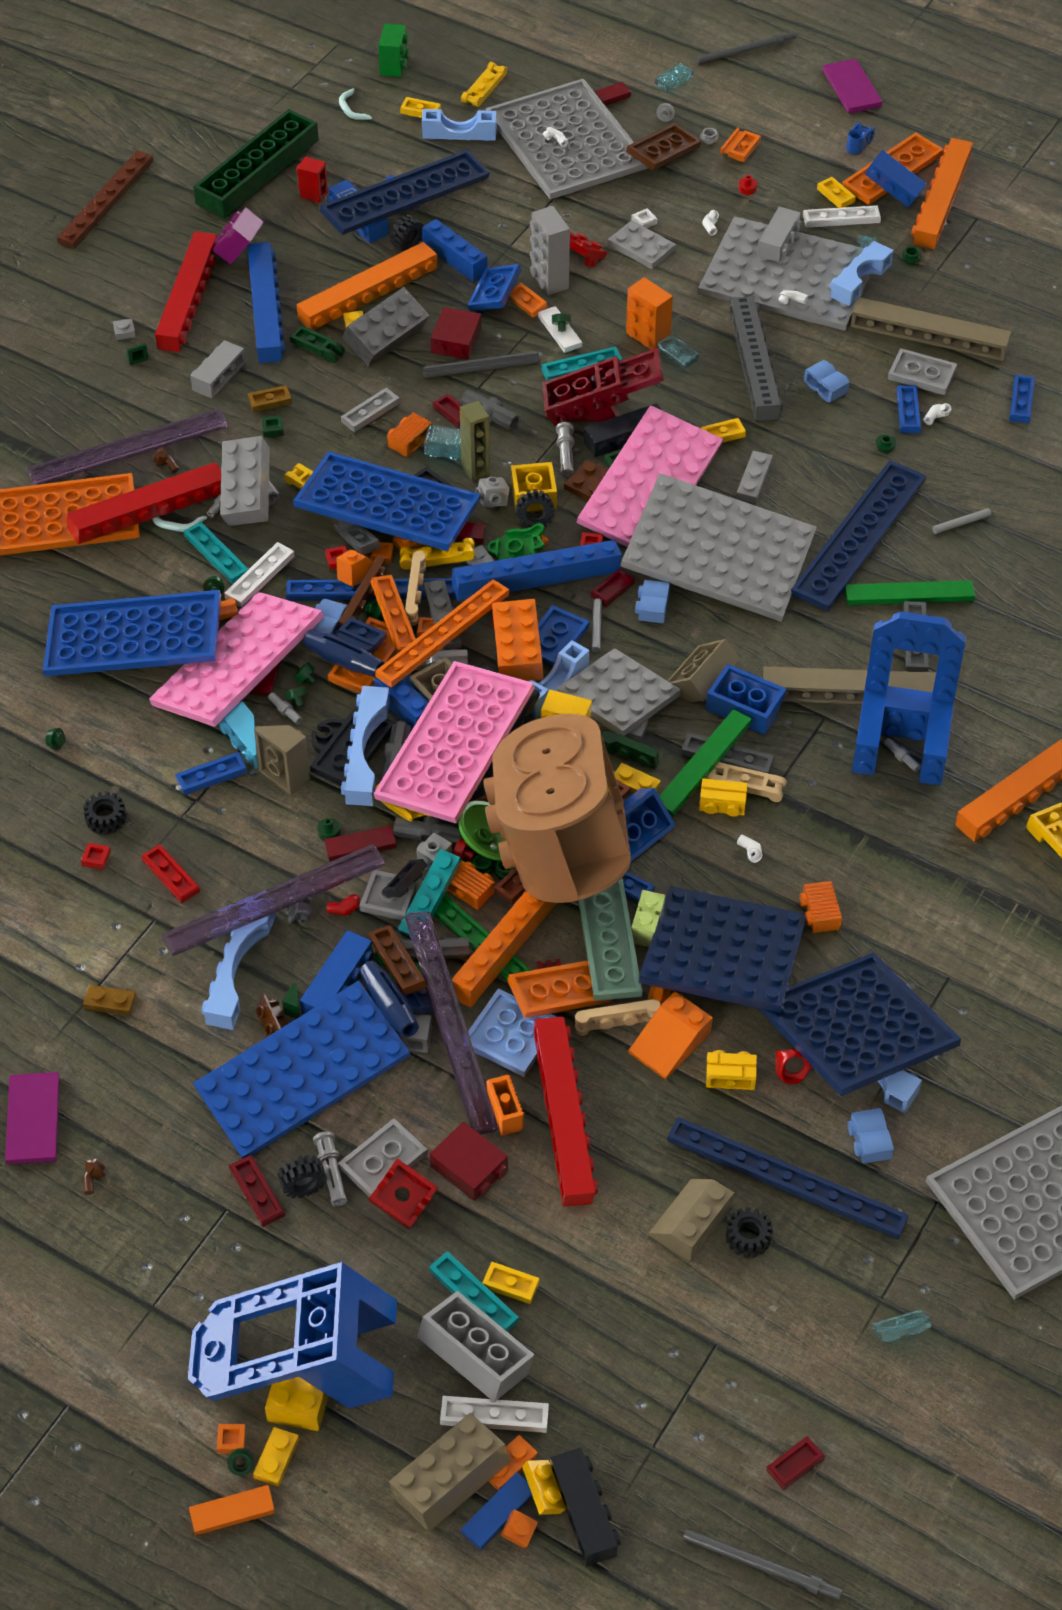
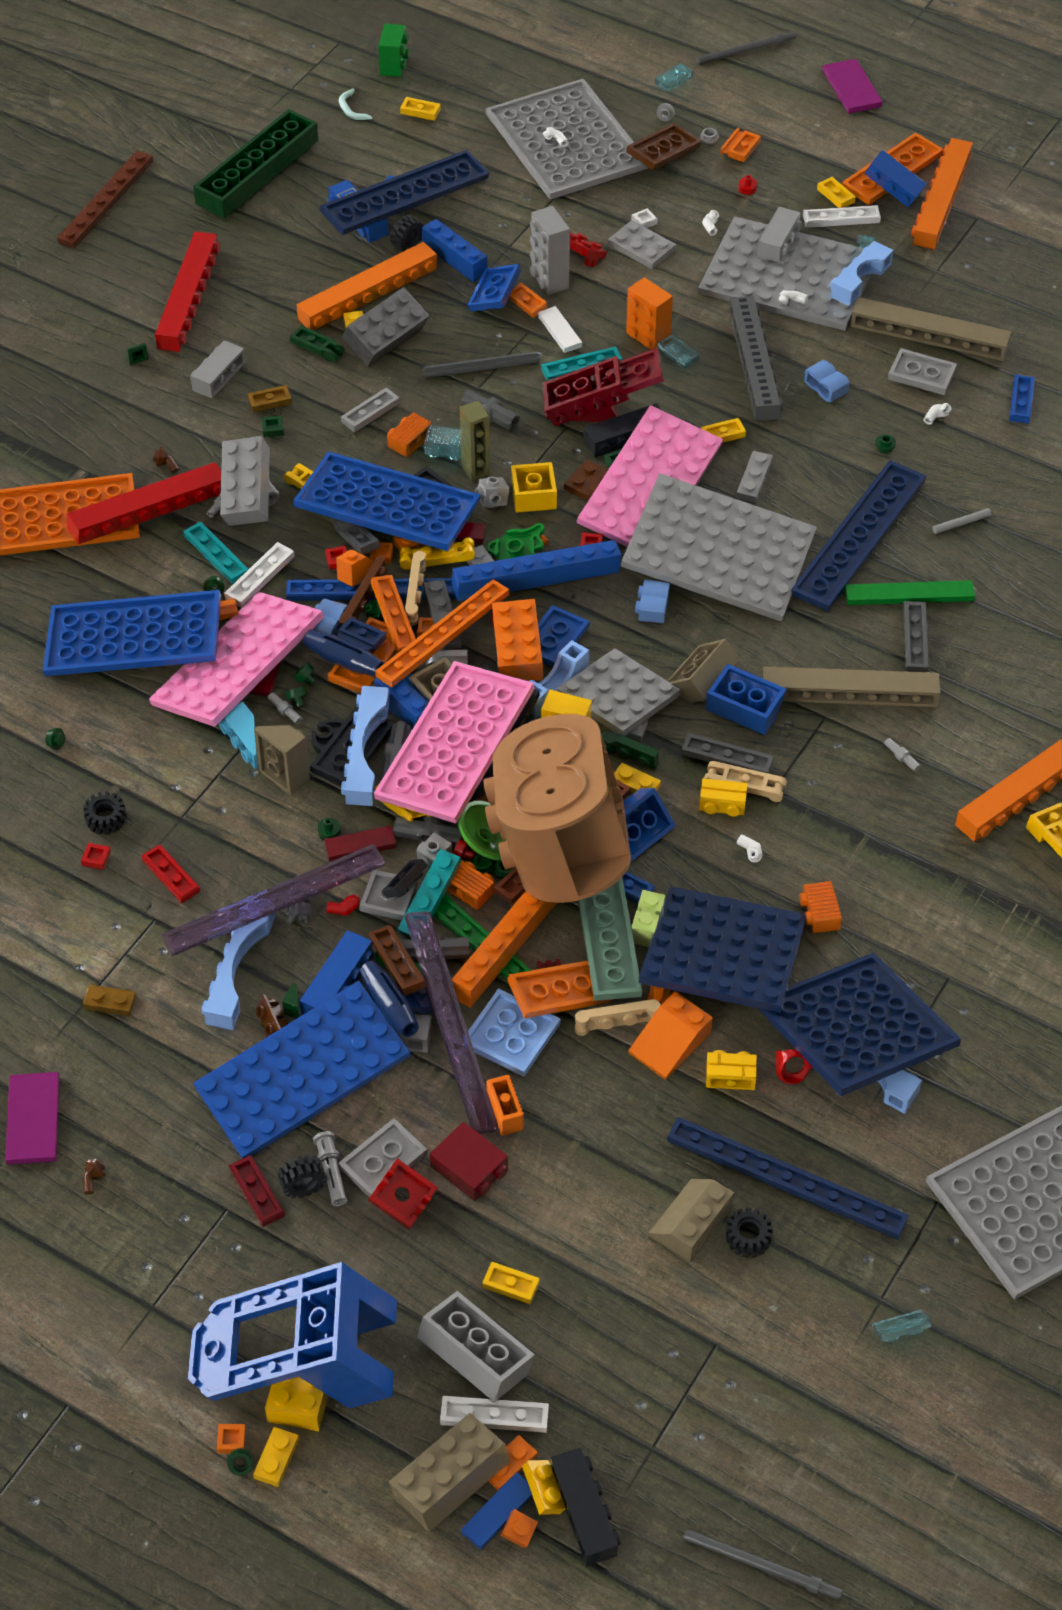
(124, 329): light grey plate -> none
(126, 447): clear purple plate -> none
(176, 526): light aqua animal -> none
(211, 773): blue plate -> none
(231, 1510): orange tile -> none
(237, 235): magenta brick -> none
(264, 302): blue brick -> none
(312, 179): red brick -> none
(438, 126): light blue arch -> none
(449, 409): dark red tile -> none
(456, 333): dark red brick -> none
(458, 1278): teal plate -> none
(484, 85): yellow plate -> none
(527, 500): black tyre -> none
(561, 320): dark green tile -> none
(564, 1113): red brick -> none
(565, 443): light grey pin -> none
(596, 626): light grey bar -> none
(612, 587): dark red tile -> none
(613, 93): dark red tile -> none
(704, 761): green tile -> none
(795, 1463): dark red tile -> none
(859, 138): blue piece -> none
(871, 1136): medium blue brick -> none
(908, 409): blue tile -> none
(910, 711): blue bracket -> none
(911, 255): dark green plate -> none

